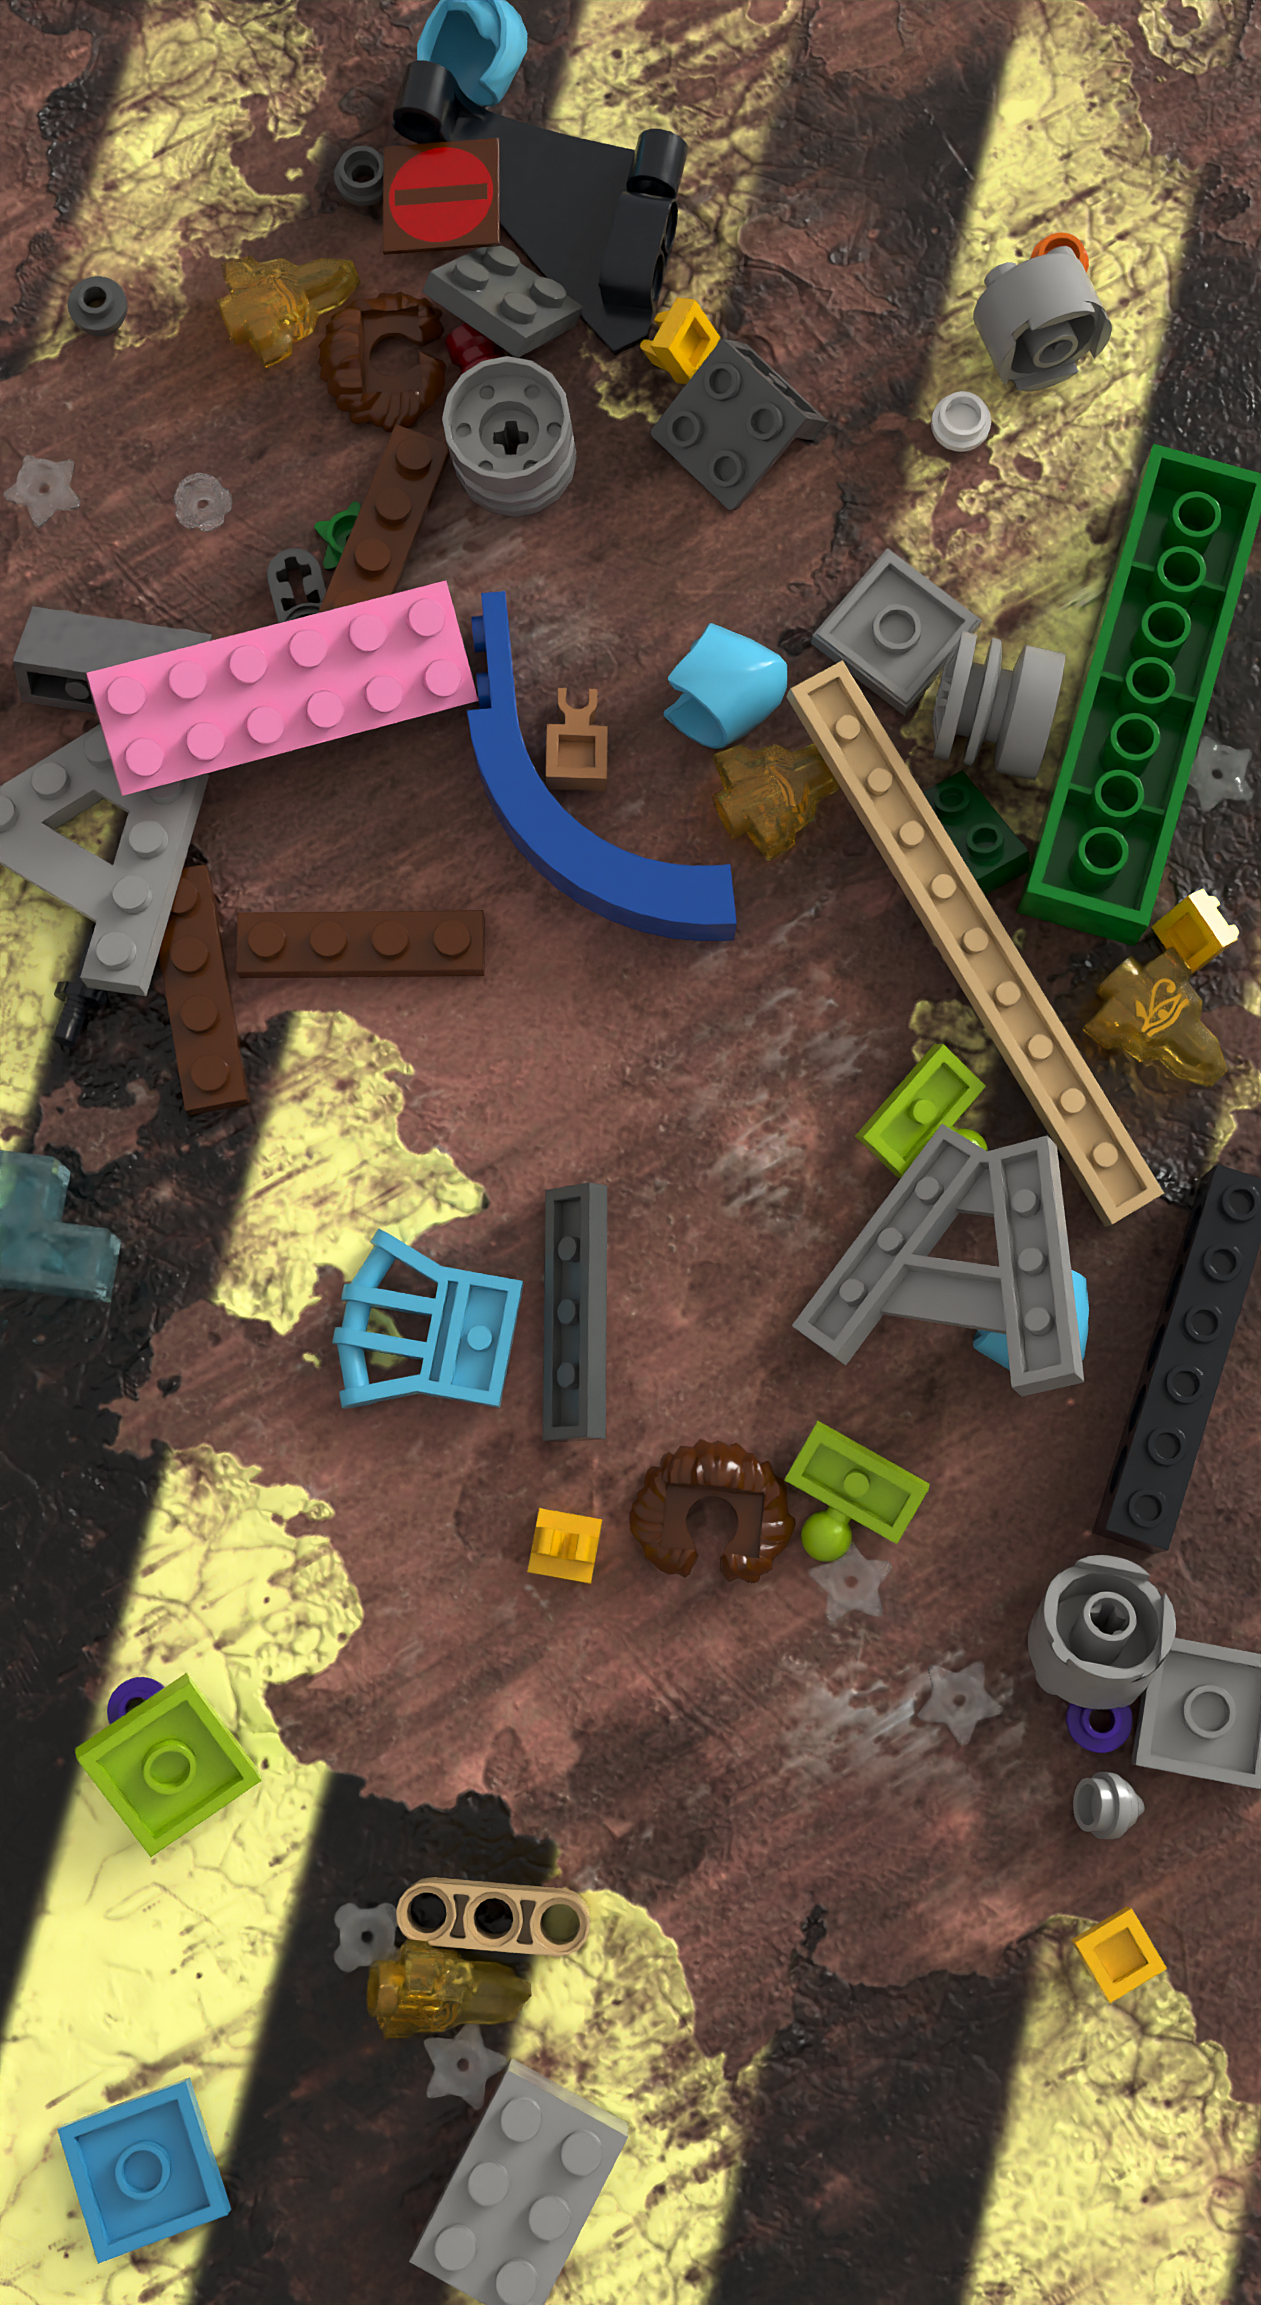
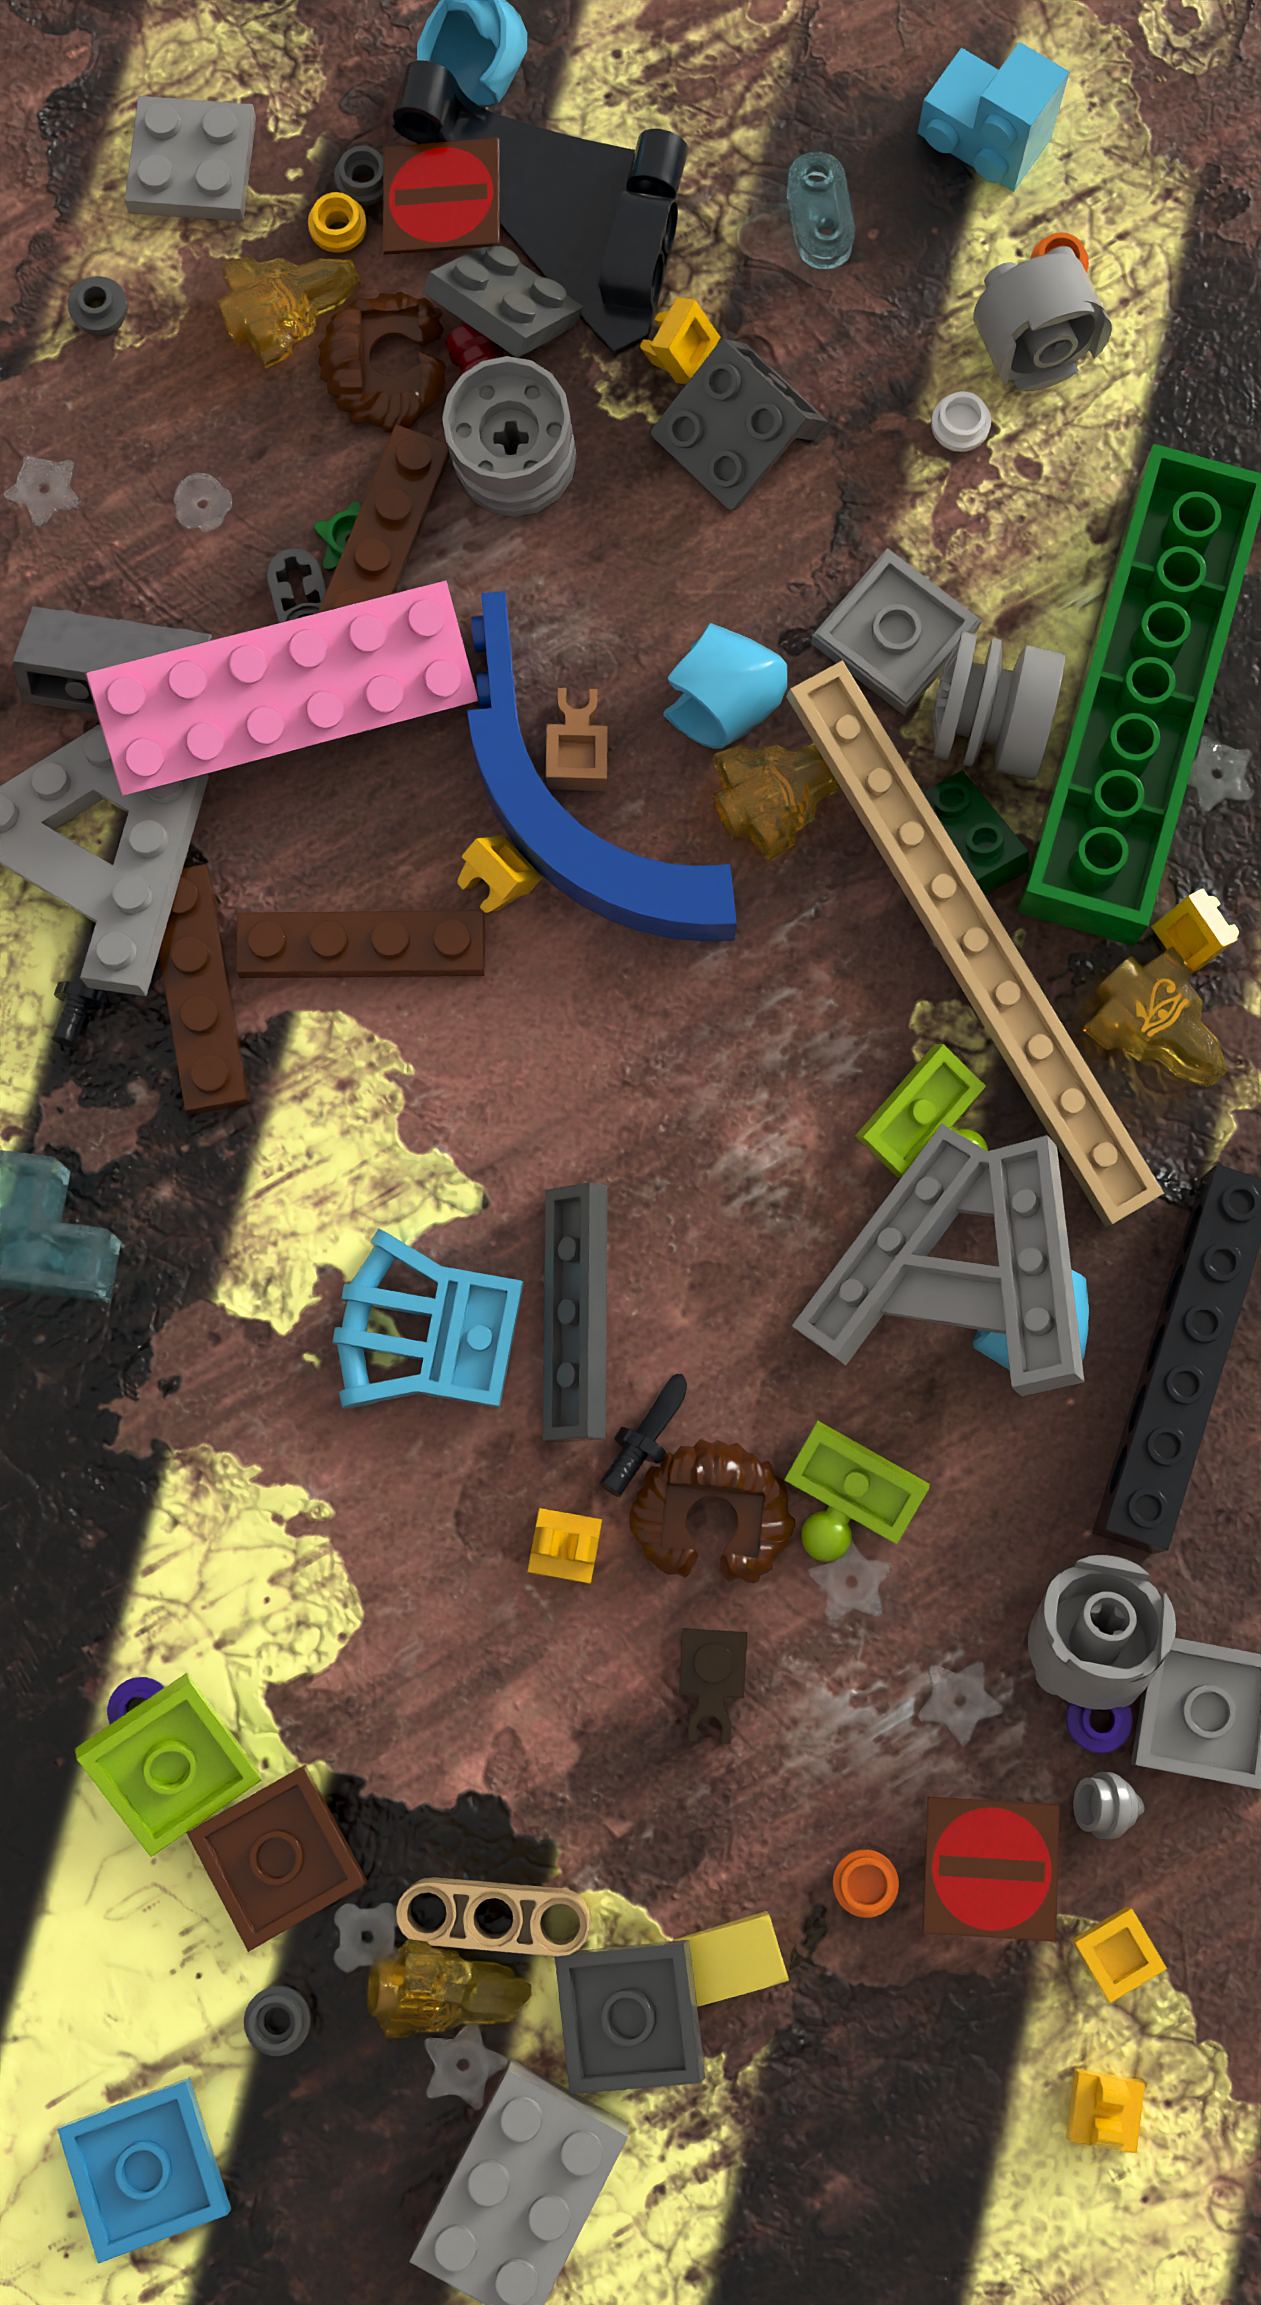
(190, 158): none -> light grey plate
(260, 2033): none -> dark grey plate
(277, 1858): none -> reddish brown plate
(337, 208): none -> yellow plate
(501, 868): none -> yellow tile
(630, 2017): none -> dark grey plate
(641, 1444): none -> black piece
(712, 1669): none -> dark brown plate
(735, 1959): none -> light yellow slope
(820, 205): none -> clear light blue plate
(865, 1883): none -> orange plate
(991, 1869): none -> piece
(993, 115): none -> medium azure brick
(1105, 2110): none -> yellow tile

